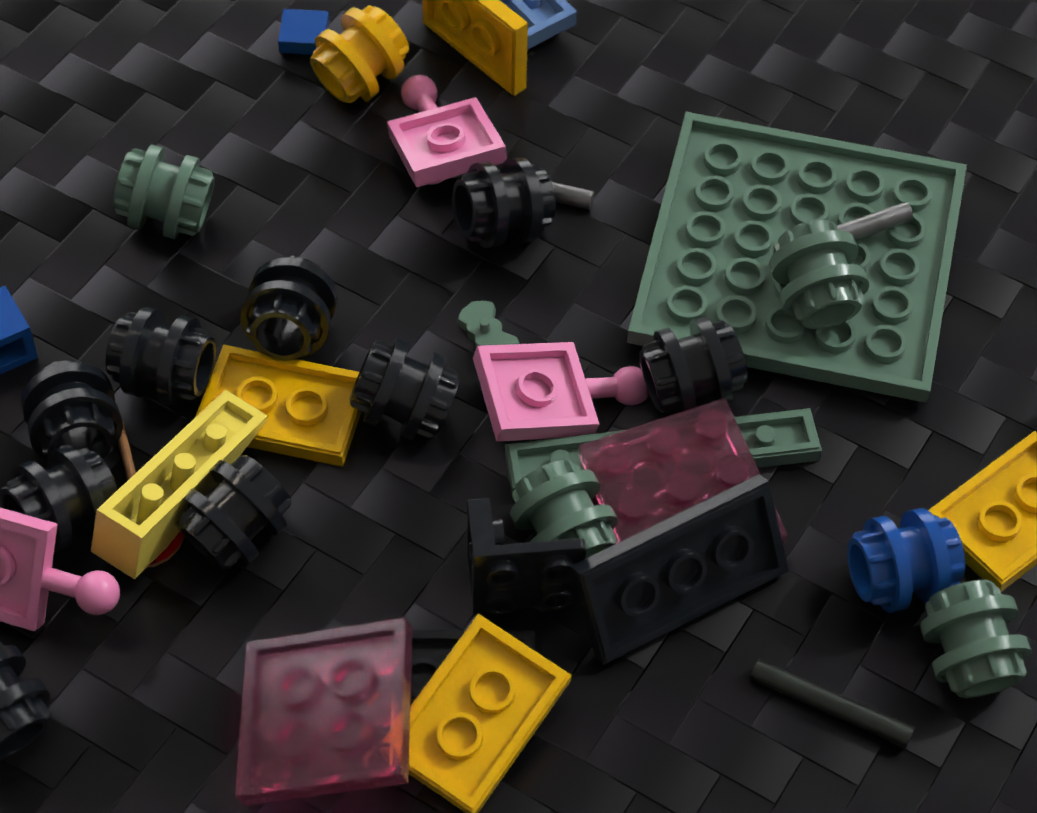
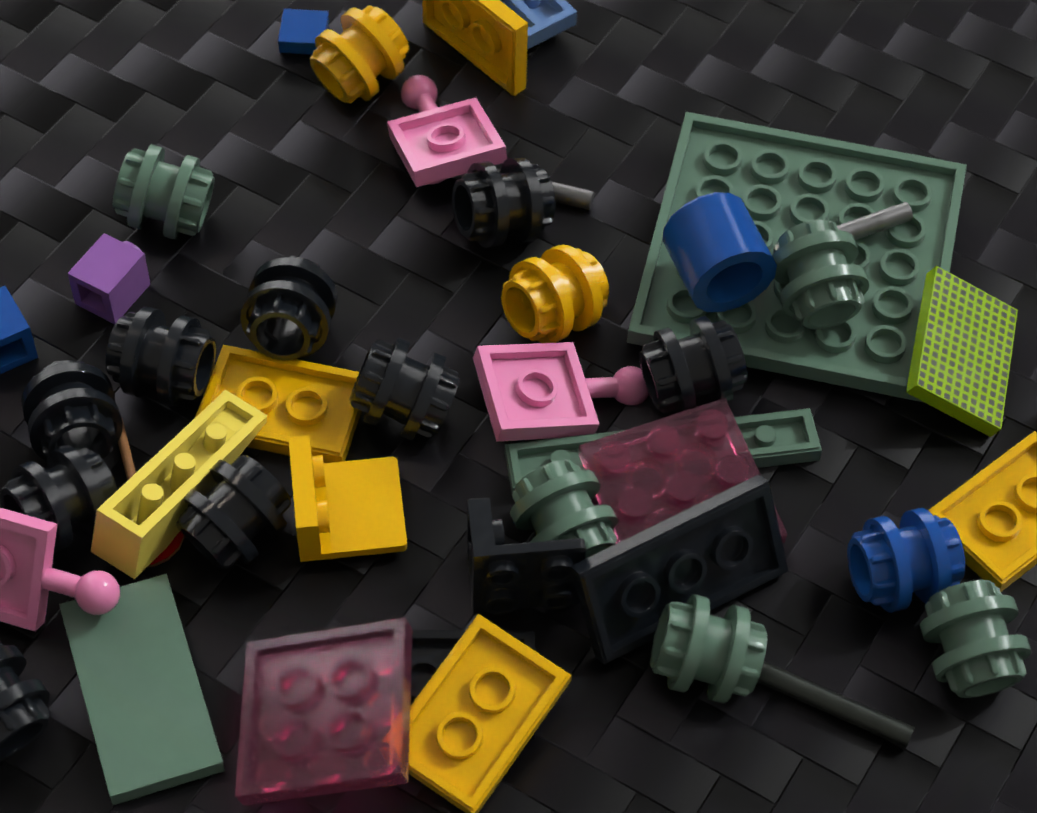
(109, 278): none -> medium lavender brick
(142, 692): none -> sand green tile
(345, 505): none -> yellow bracket
(482, 327): sand green piece -> none
(555, 294): none -> yellow piece
(708, 648): none -> sand green piece
(718, 252): none -> blue piece
(962, 351): none -> lime tile

